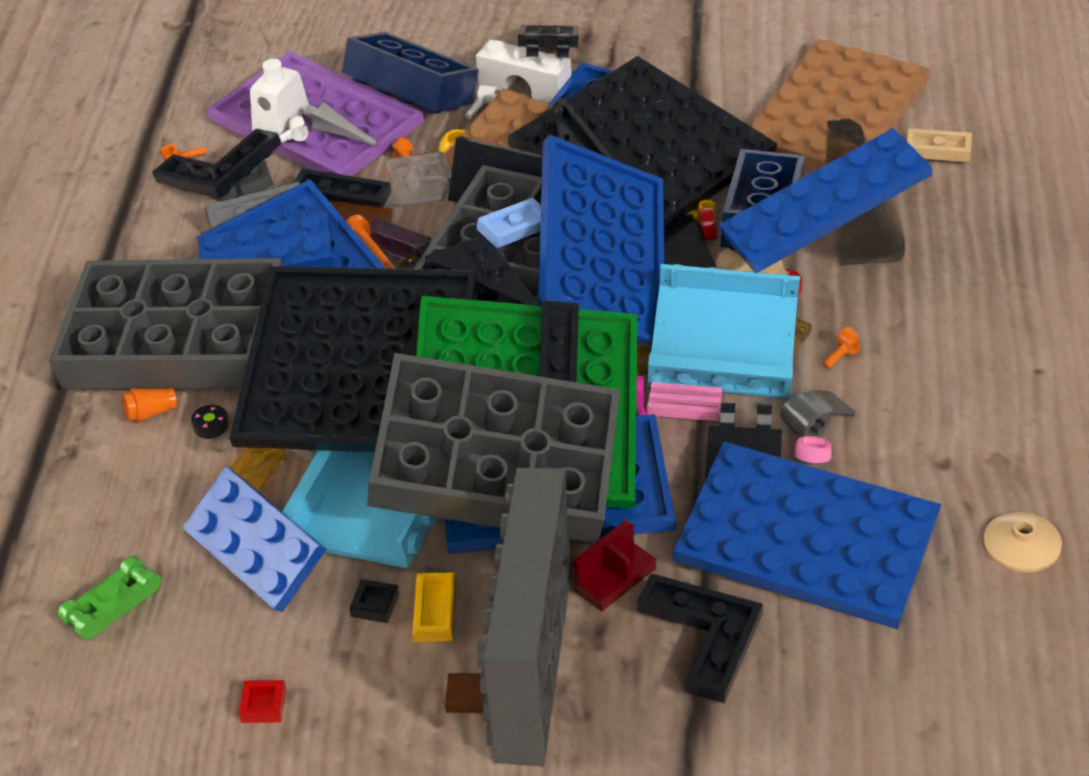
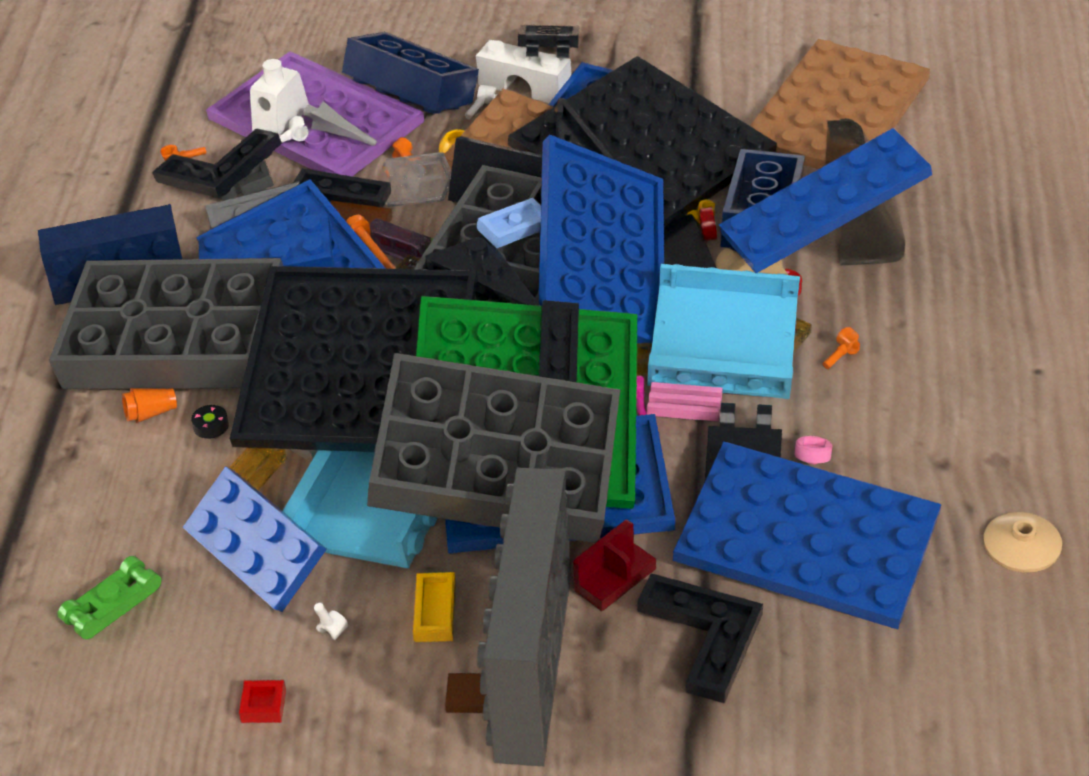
(124, 236): none -> dark blue brick
(331, 622): none -> white hand
(374, 601): black tile -> none
(811, 411): dark grey panel -> none
(941, 144): tan plate -> none

